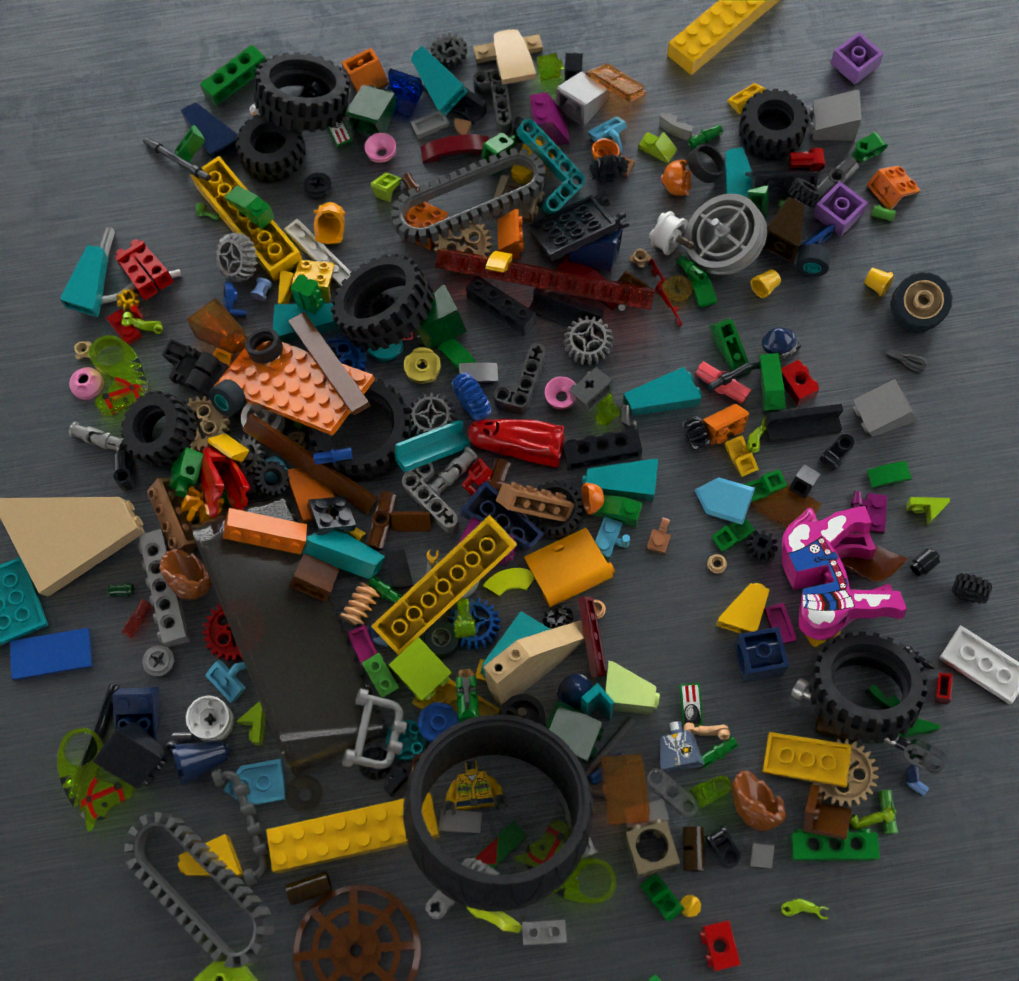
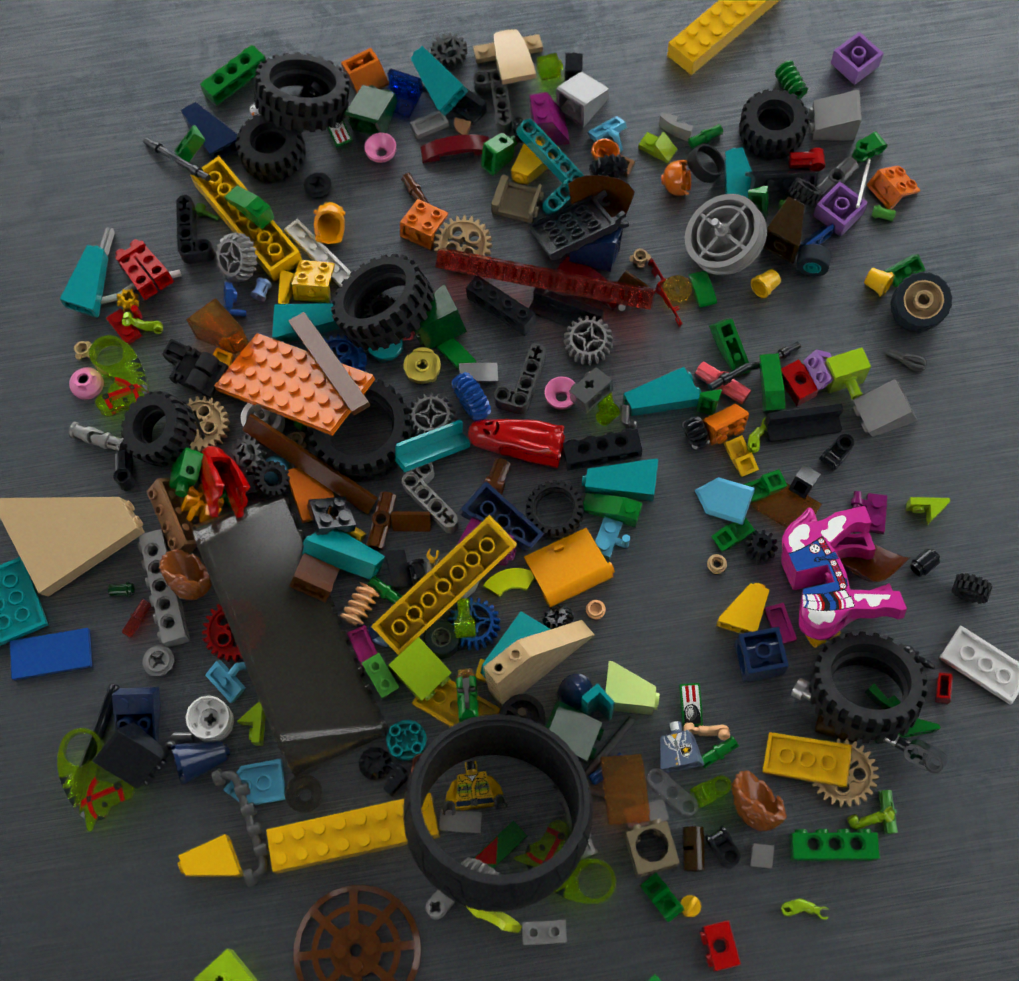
(181, 908): dark grey piece -> none
(189, 228): none -> black beam
(227, 397): black wheel -> none
(229, 447): yellow slope -> none
(260, 336): black tyre -> none
(265, 531): orange brick -> none
(307, 294): green brick -> none
(308, 888): dark brown pin -> none
(333, 456): blue axle -> none
(384, 186): lime slope -> none
(398, 727): light grey bar -> none
(417, 569): none -> black bush
(436, 719): blue tile -> none
(451, 473): light grey piece -> none
(475, 173): dark grey piece -> none
(479, 473): red plate -> none
(499, 261): yellow slope -> none
(510, 234): orange slope -> none
(534, 502): medium nougat brick -> none
(592, 497): orange piece -> none
(592, 637): dark red tile -> none
(617, 82): clear orange piece -> none
(619, 192): none -> reddish brown piece
(659, 538): nougat plate -> none
(669, 233): white wheel -> none
(691, 268): green pin -> none
(708, 401): none -> green slope
(740, 99): yellow slope -> none
(779, 341): dark blue hair -> none
(791, 79): none -> green piece
(818, 369): none -> medium lavender bracket
(825, 818): reddish brown bracket -> none
(848, 371): none -> lime brick
(863, 184): none -> white piece
(889, 474): green slope -> none
(905, 268): none -> green slope
(913, 780): arm -> none

